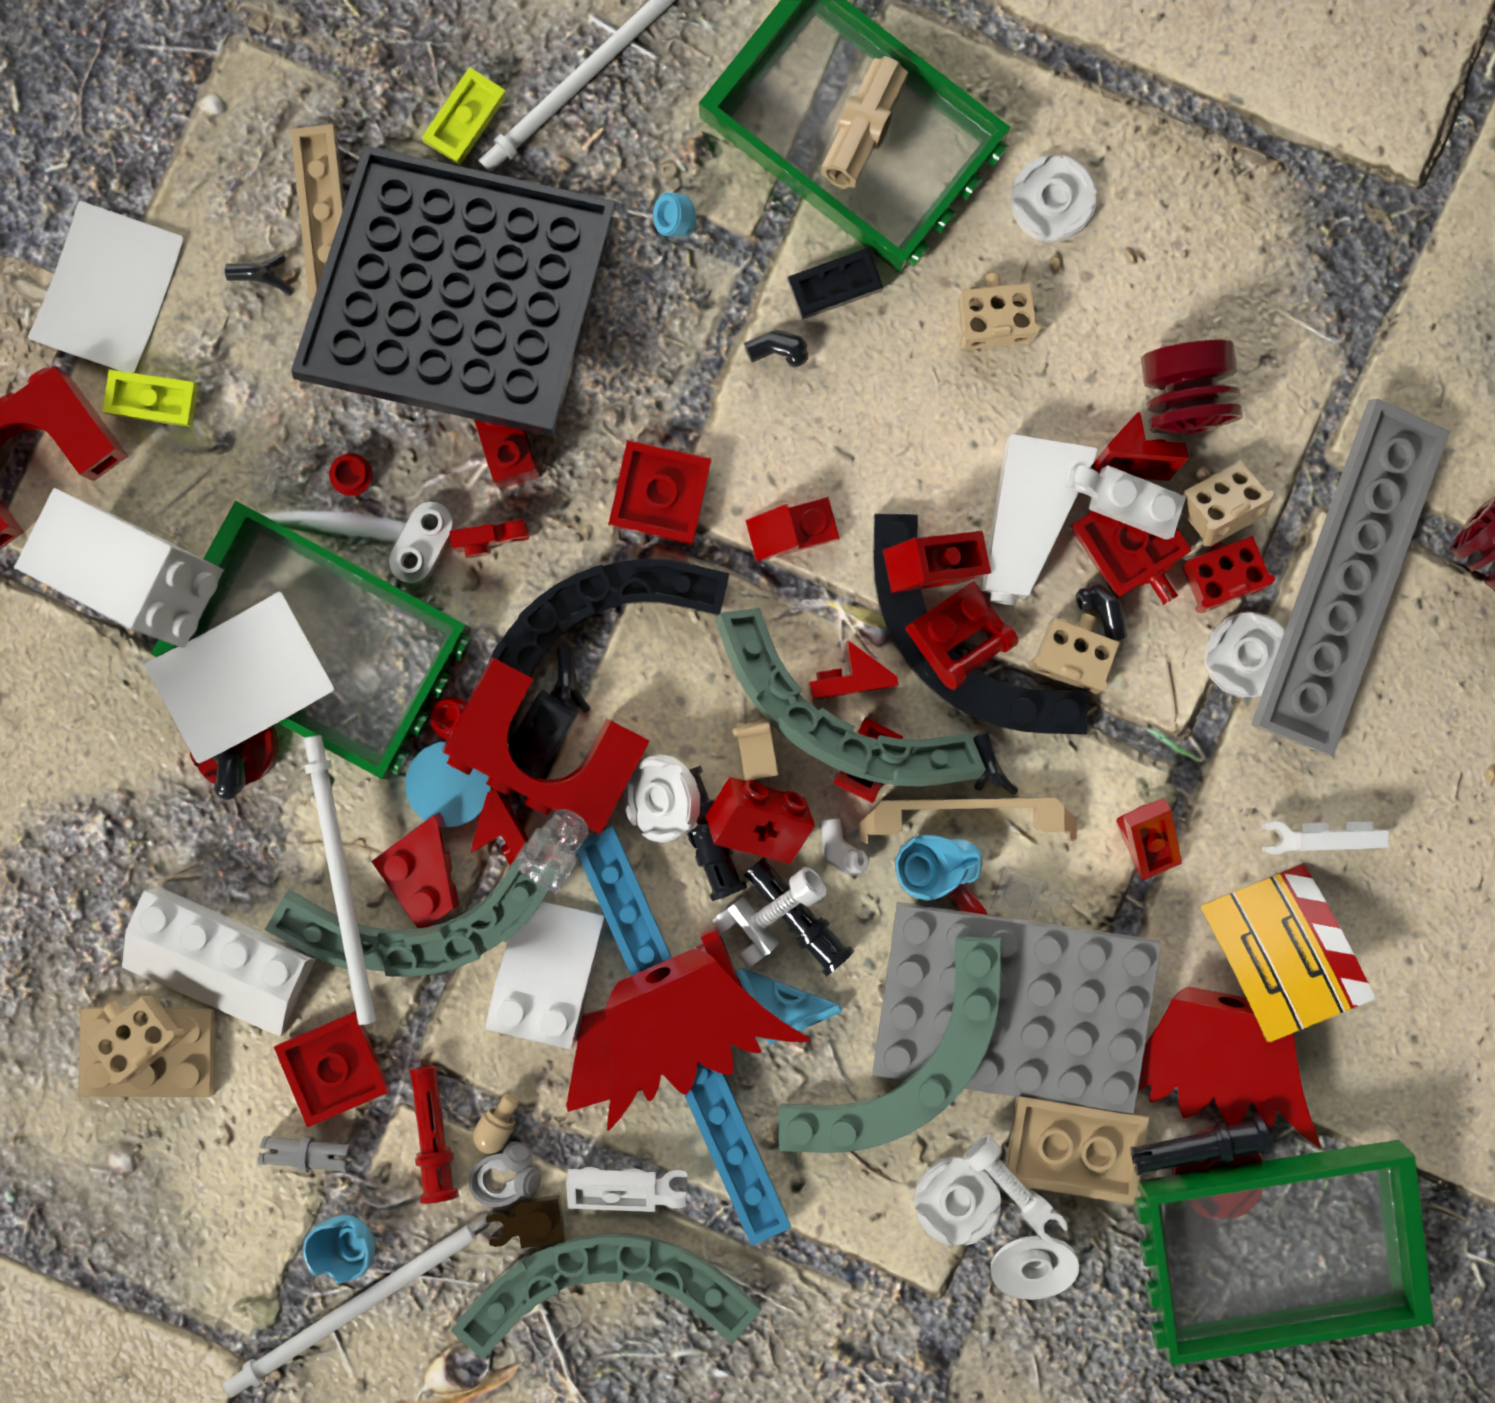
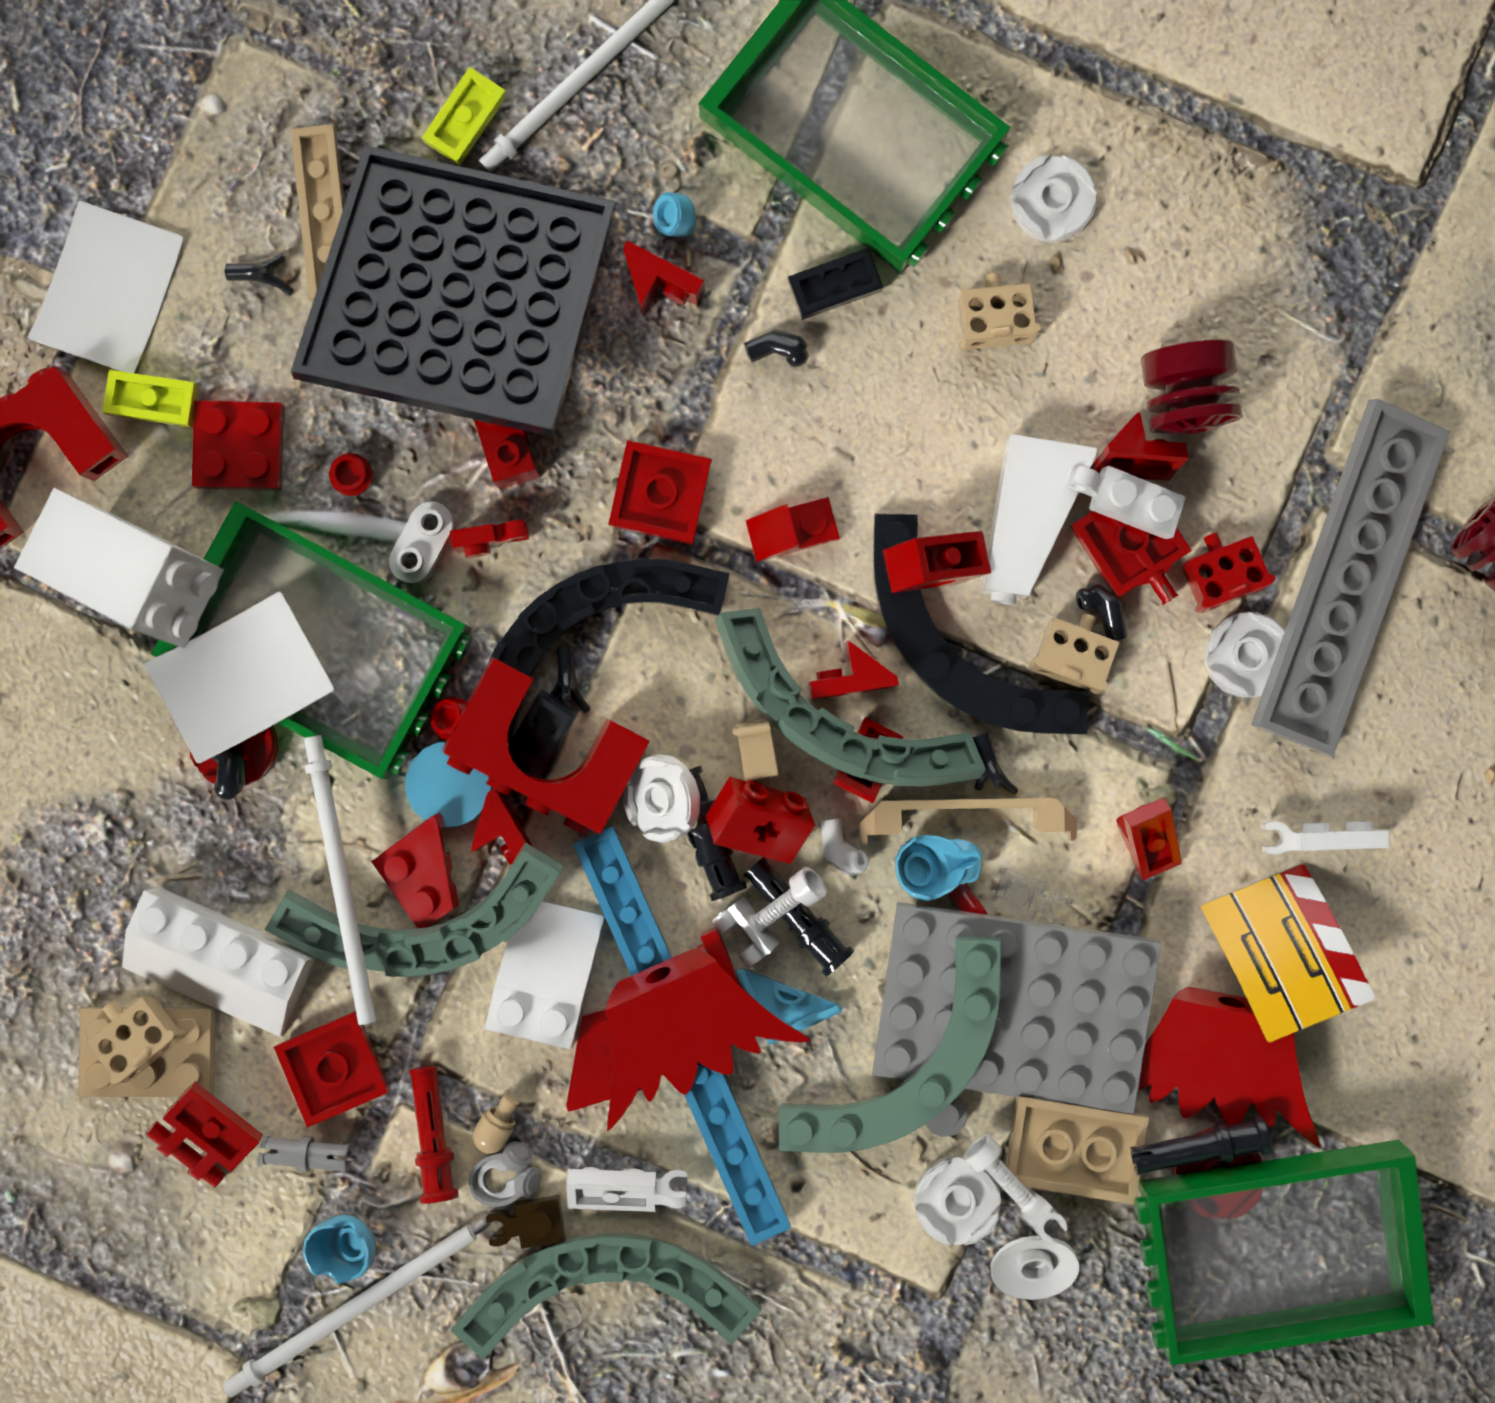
(211, 1127): none -> red plate
(237, 445): none -> red plate
(552, 849): clear leg -> none
(651, 271): none -> red slope
(864, 122): tan piece -> none
(950, 1120): none -> light grey plate
(954, 622): red plate -> none
(1225, 502): tan piece -> none

